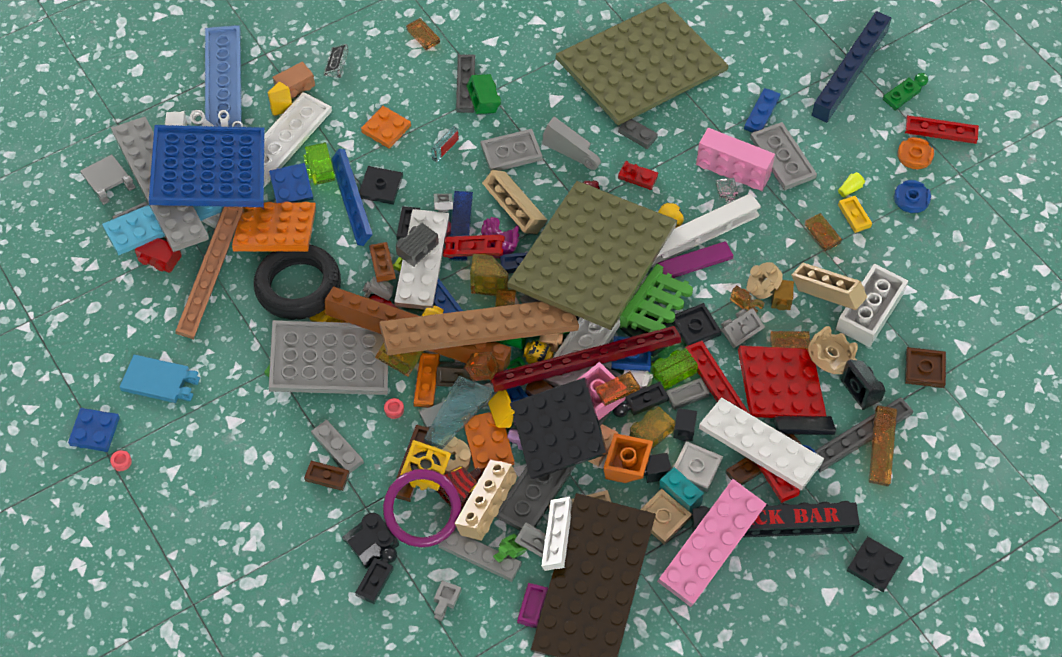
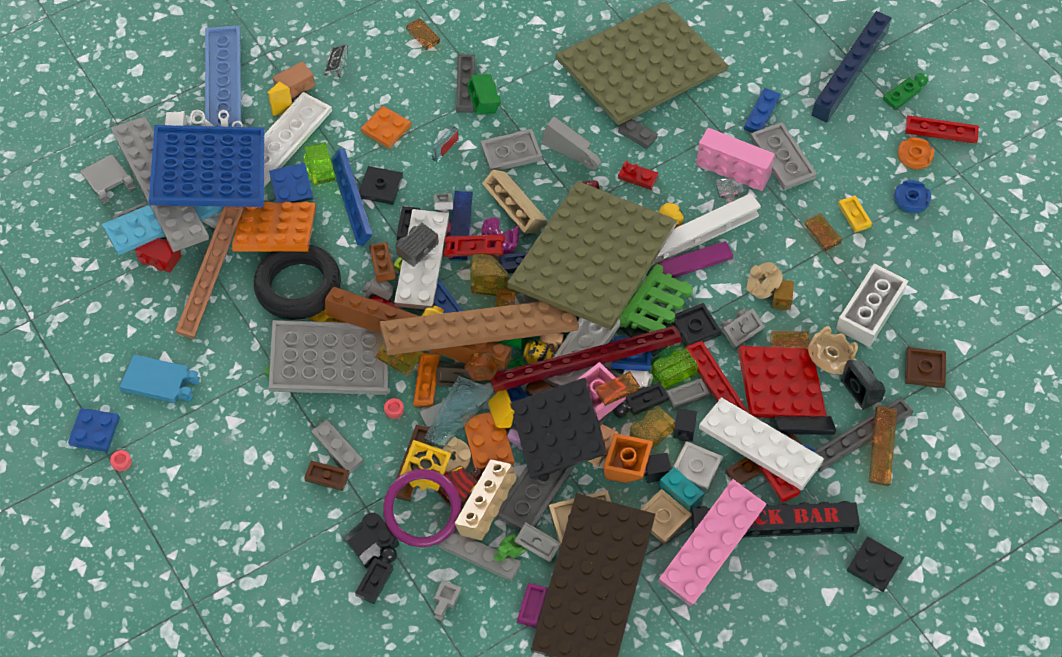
(557, 534): white plate -> none
(743, 299): clear orange plate -> none
(829, 286): tan brick -> none
(852, 184): neon yellow cone -> none

